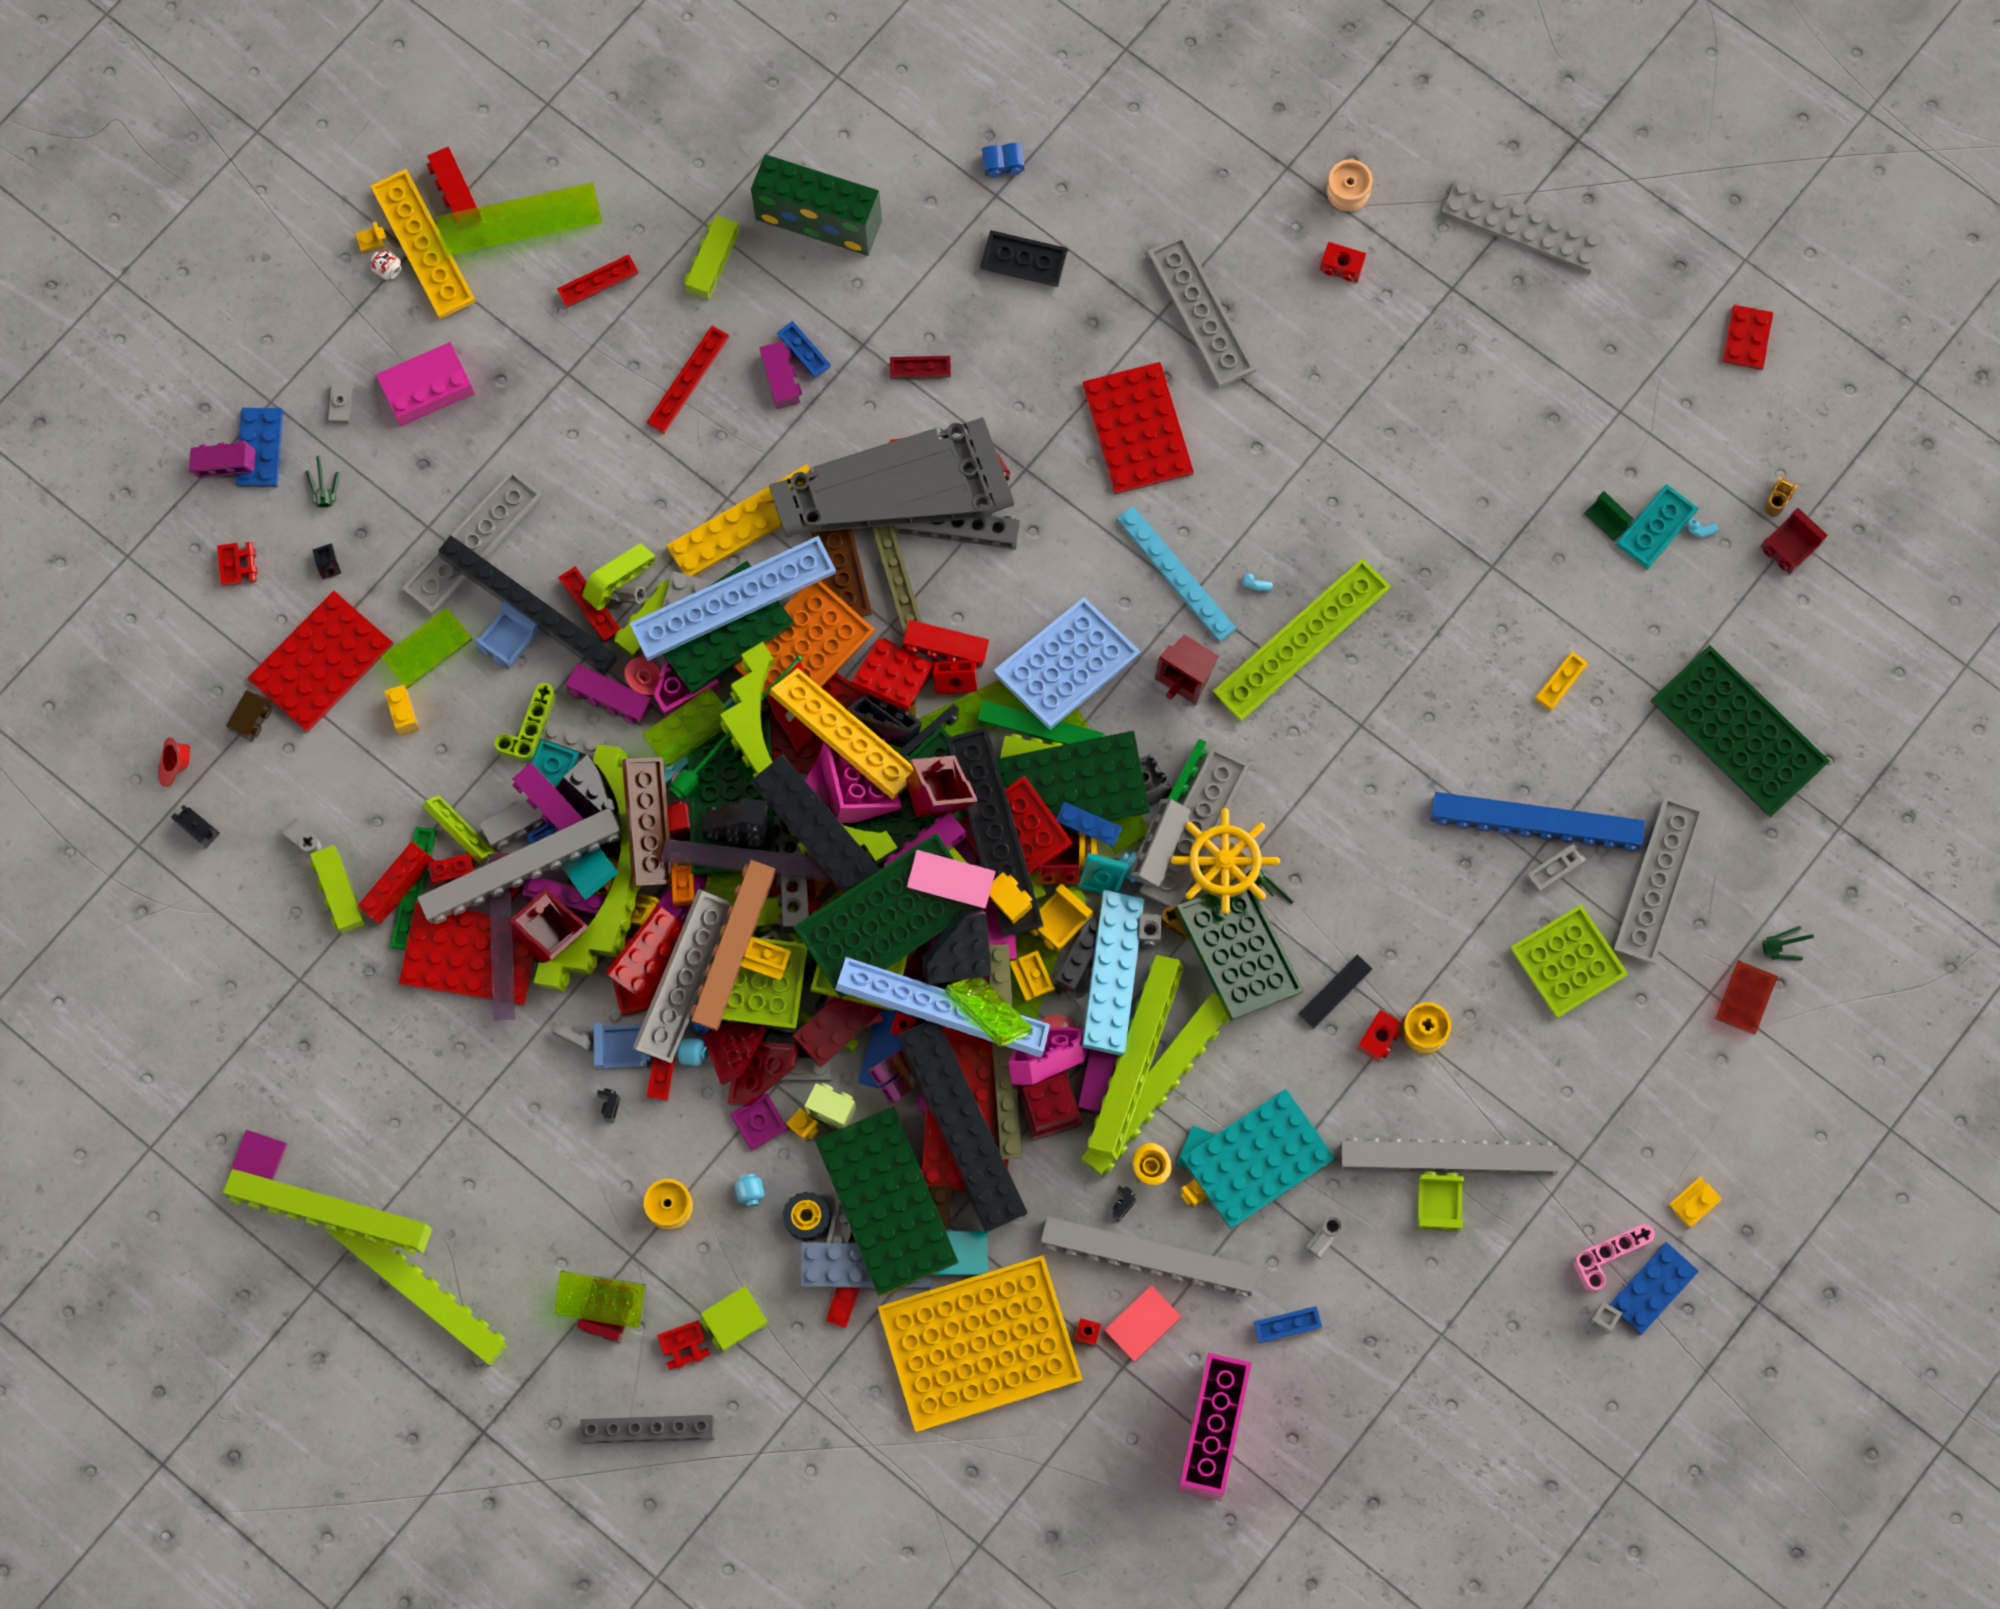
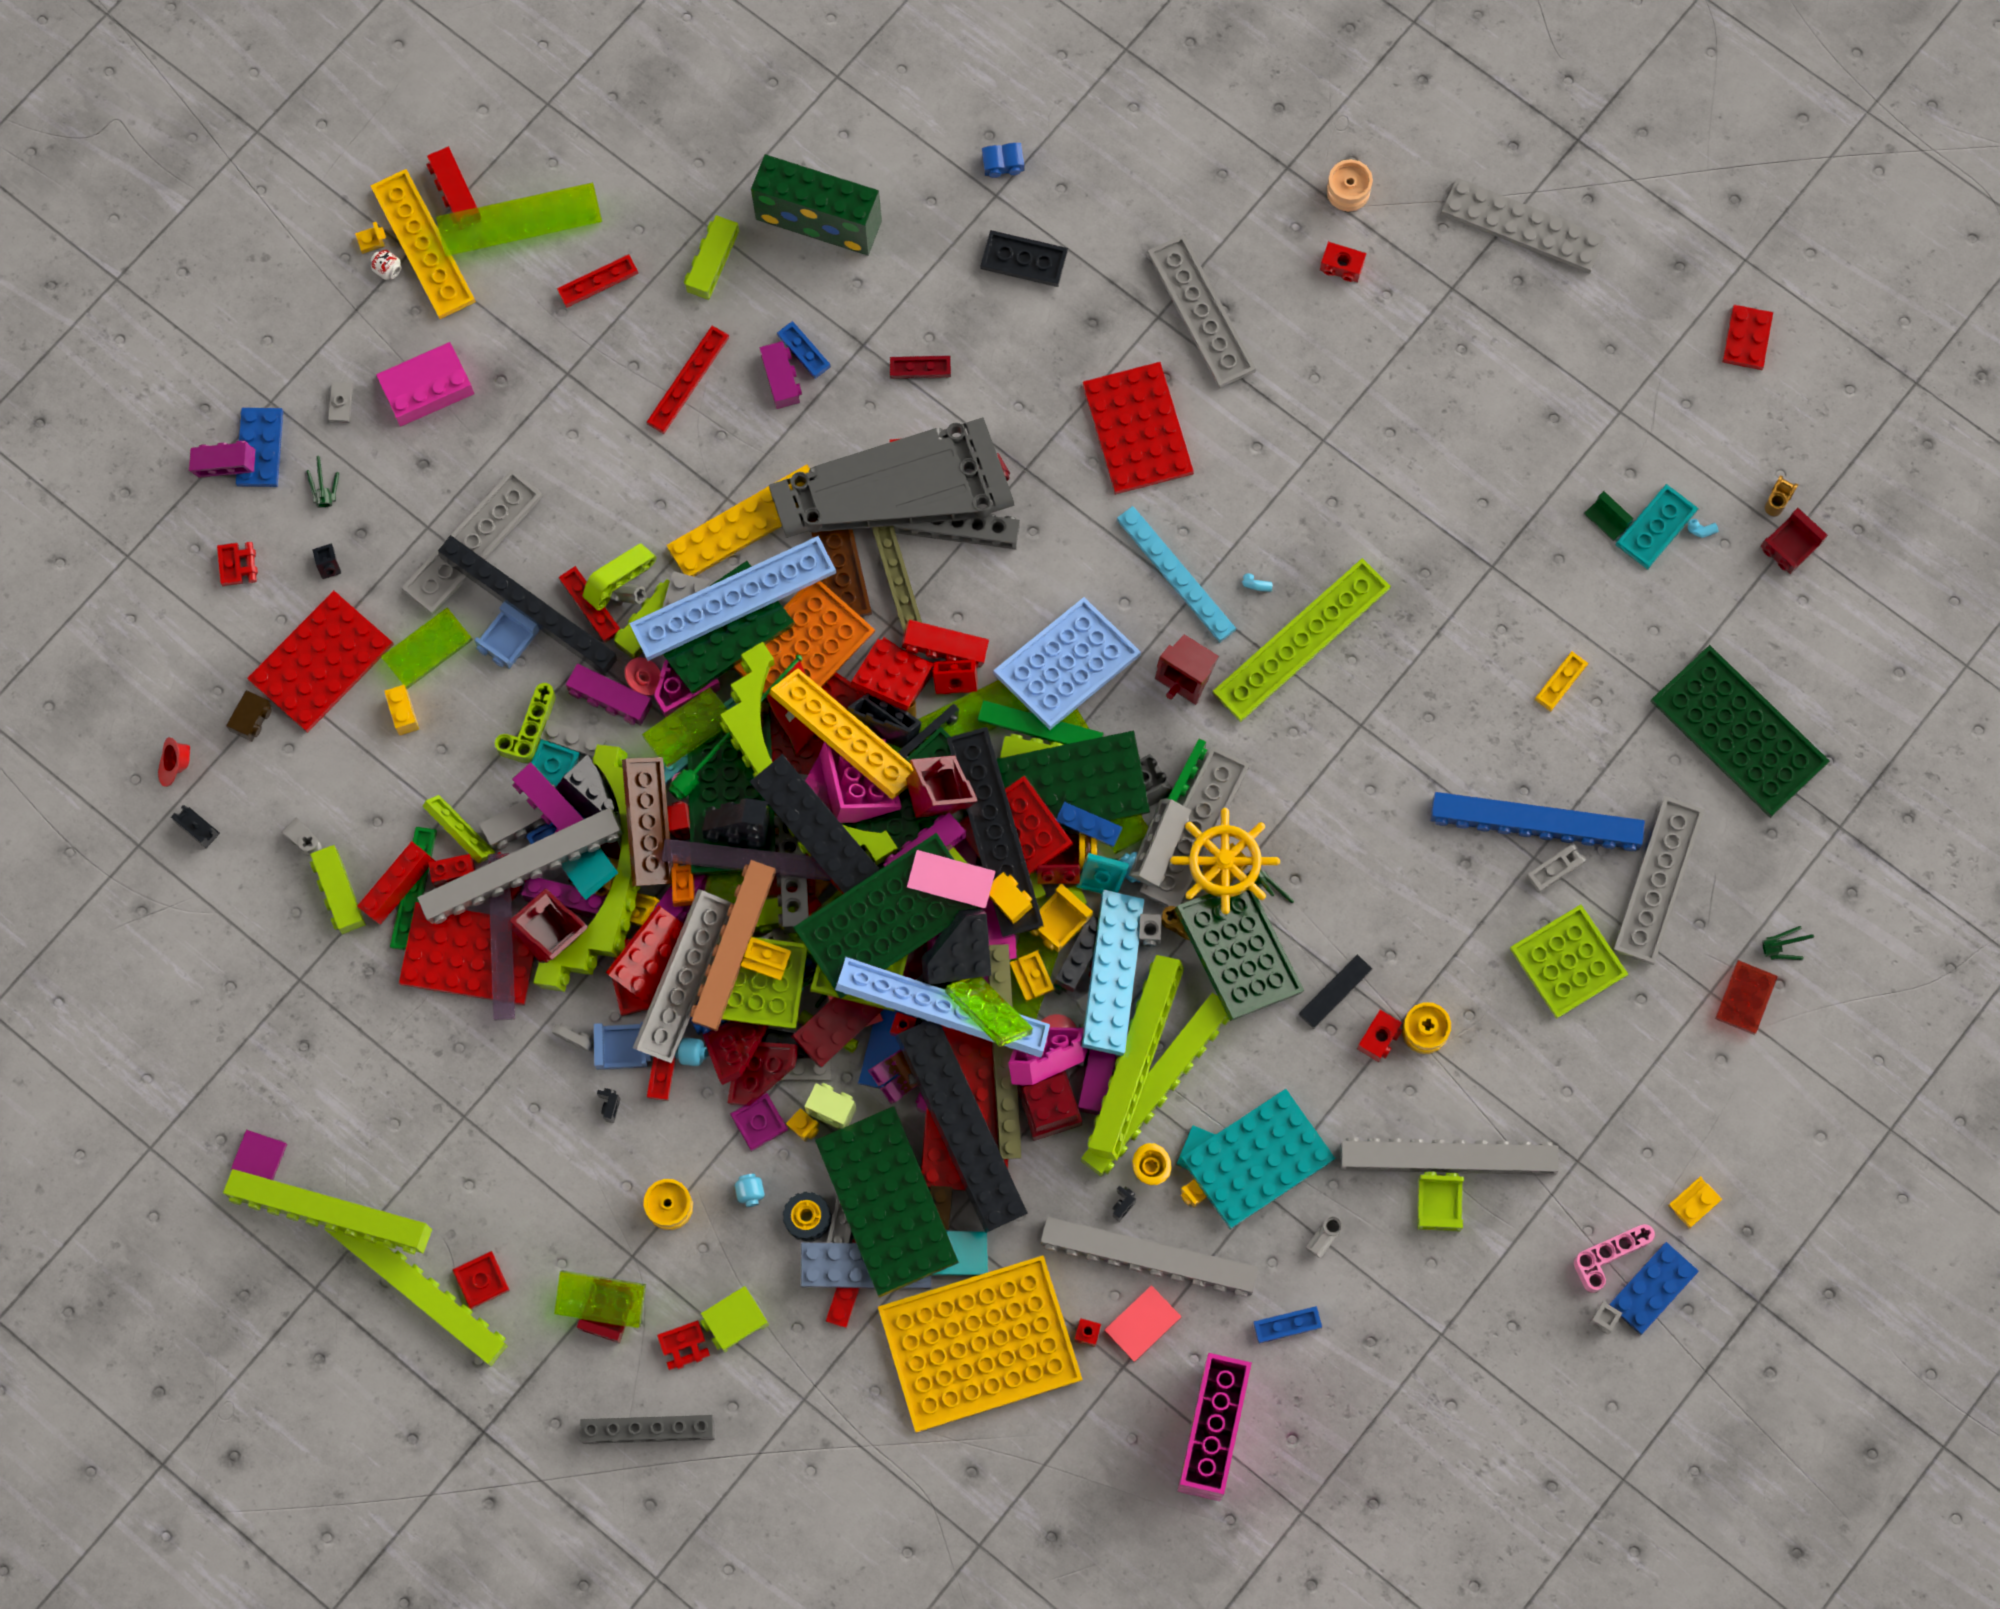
(481, 1280): none -> red tile

